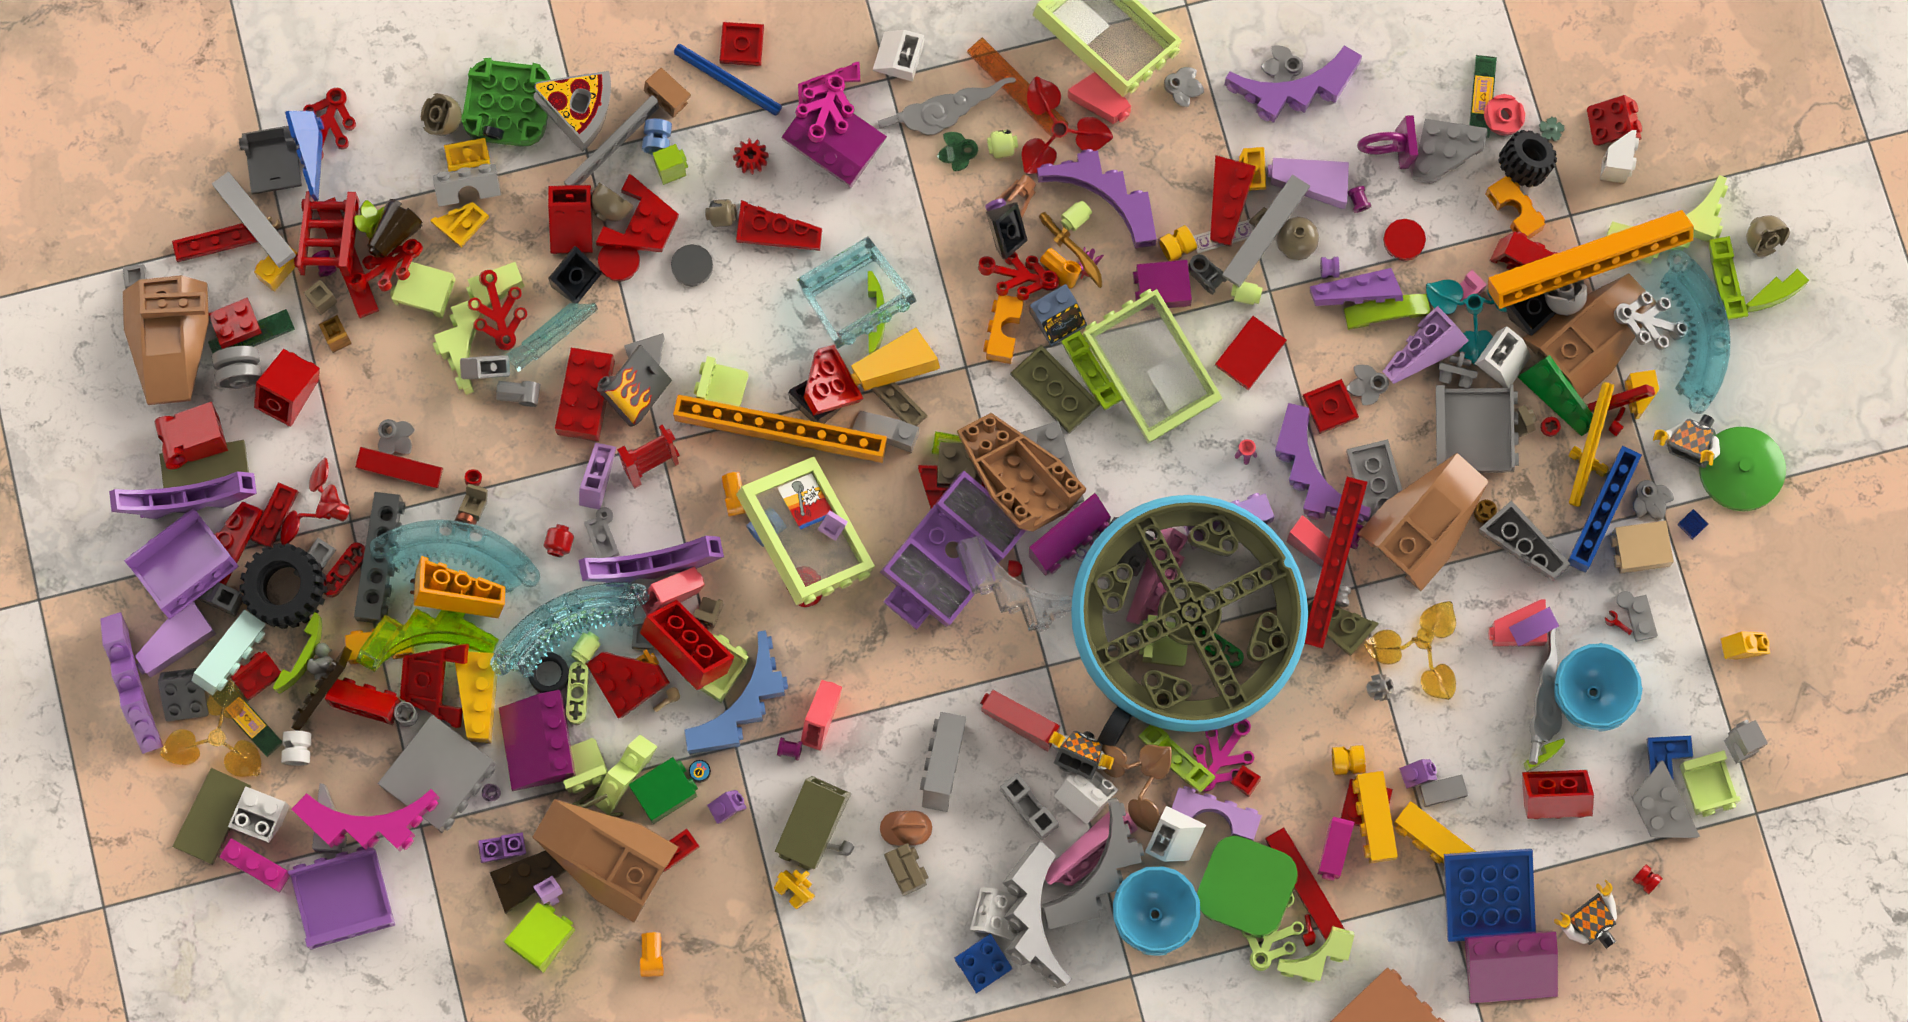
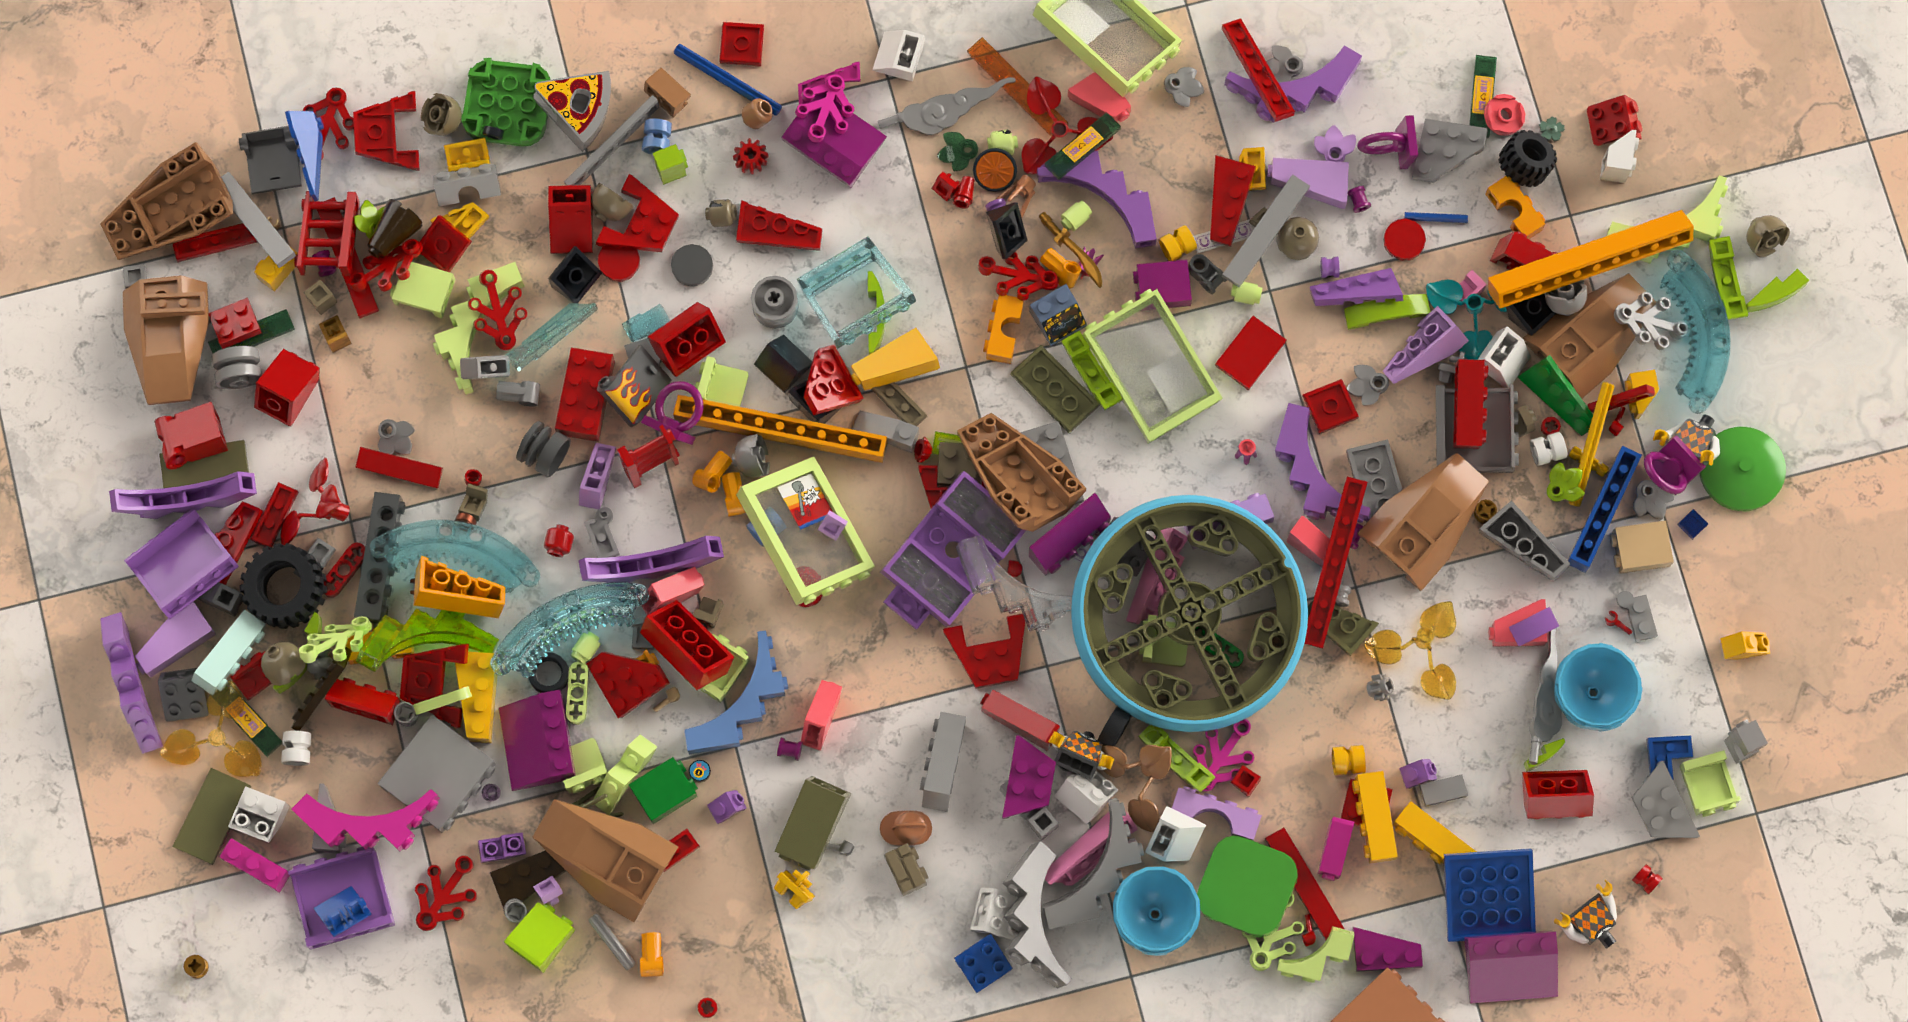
(170, 205): none -> medium nougat wedge
(199, 969): none -> pearl gold wheel
(281, 663): none -> dark tan cylinder
(342, 911): none -> blue hinge
(358, 628): none -> yellowish green plant
(376, 132): none -> red wing
(442, 700): none -> yellowish green beam
(443, 896): none -> red plant
(444, 244): none -> red tile
(517, 913): none -> light grey wheel
(541, 448): none -> dark grey wheel
(611, 941): none -> light grey axle
(645, 324): none -> clear light blue slope
(675, 426): none -> magenta tile
(687, 338): none -> red slope
(709, 477): none -> light orange piece
(713, 1005): none -> red bush
(750, 456): none -> light grey cylinder
(757, 113): none -> medium nougat head
(770, 290): none -> light grey wheel
(783, 362): none -> black slope
(922, 450): none -> red animal
(945, 186): none -> red tile
(964, 193): none -> red cone
(992, 661): none -> red wing
(995, 169): none -> orange wheel
(1028, 780): none -> magenta wing
(1082, 146): none -> clear green tile
(1258, 70): none -> red tile
(1335, 143): none -> lavender plate
(1381, 951): none -> magenta wing
(1435, 217): none -> blue bar
(1468, 404): none -> red brick
(1550, 448): none -> white wheel
(1567, 481): none -> lime plate
(1673, 466): none -> magenta tile

